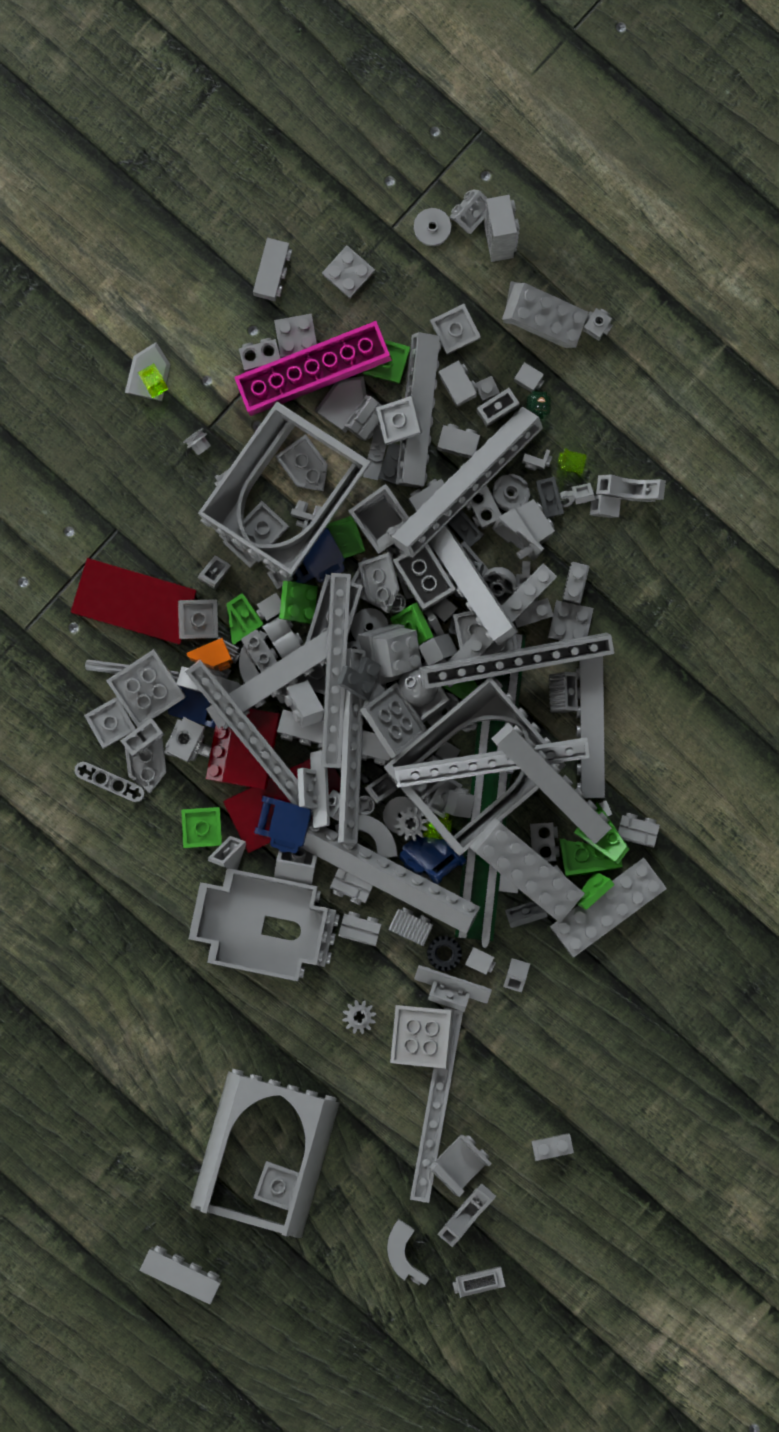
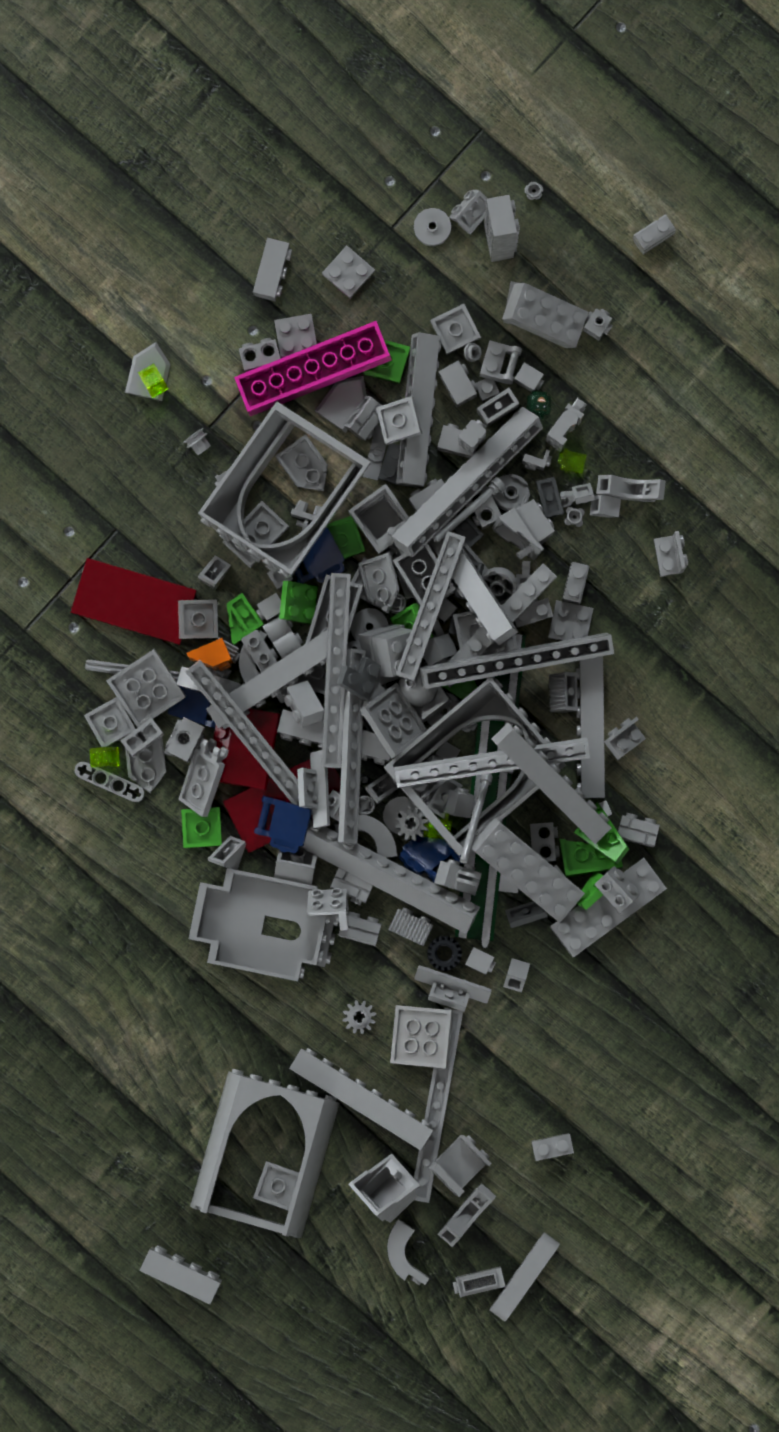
(104, 757): none -> clear neon green bracket
(203, 777): none -> light grey tile
(328, 903): none -> light grey bracket
(361, 1099): none -> light grey brick
(386, 1188): none -> light grey piece
(430, 606): none -> light grey plate
(458, 878): none -> light grey brick
(472, 352): none -> light grey plate
(472, 436): none -> light grey brick
(486, 780): none -> light grey bar
(494, 360): none -> light grey plate
(496, 486): none -> light grey piece
(524, 1276): none -> light grey beam
(536, 186): none -> light grey plate
(565, 424): none -> light grey hips
(578, 513): none -> light grey plate
(617, 889): none -> light grey bracket
(624, 739): none -> light grey bracket
(654, 234): none -> light grey brick
(670, 554): none -> light grey bracket

